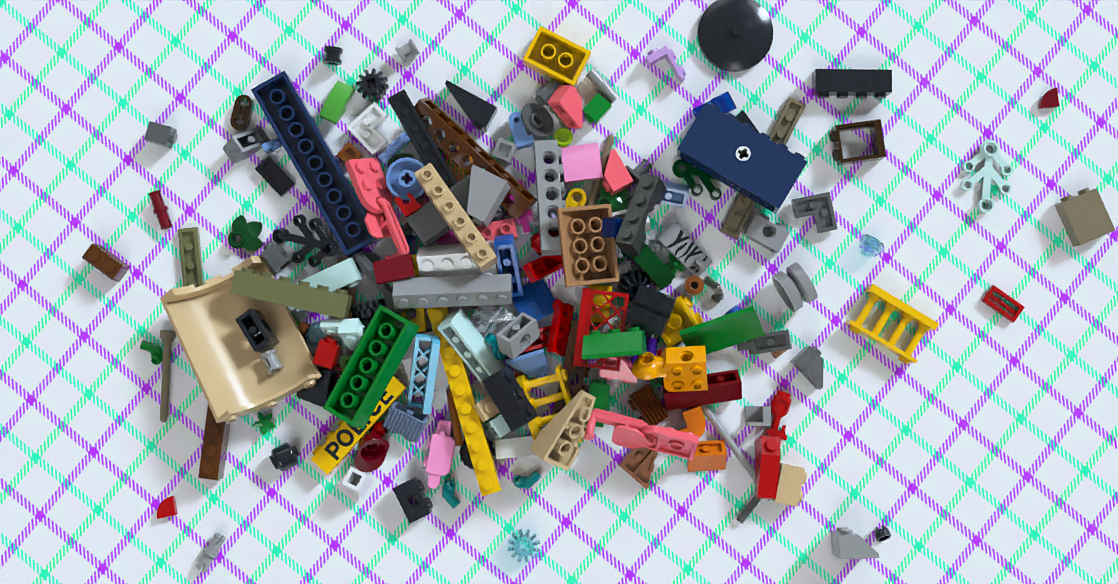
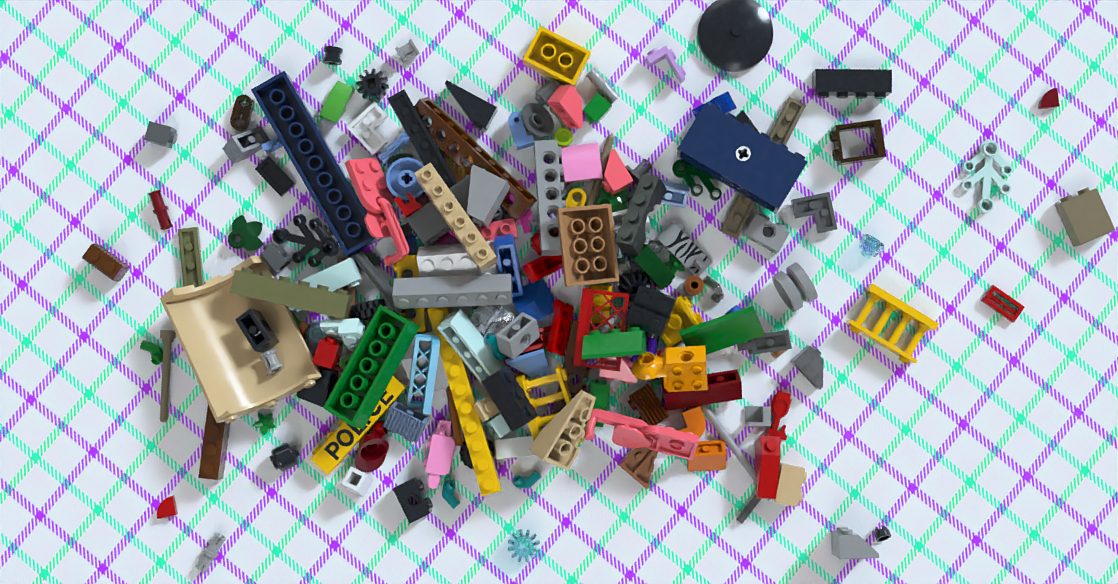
(349, 152): dark orange tile -> none
(394, 269): dark red panel -> none
(504, 149): light grey panel -> none
(611, 227): clear blue slope -> none

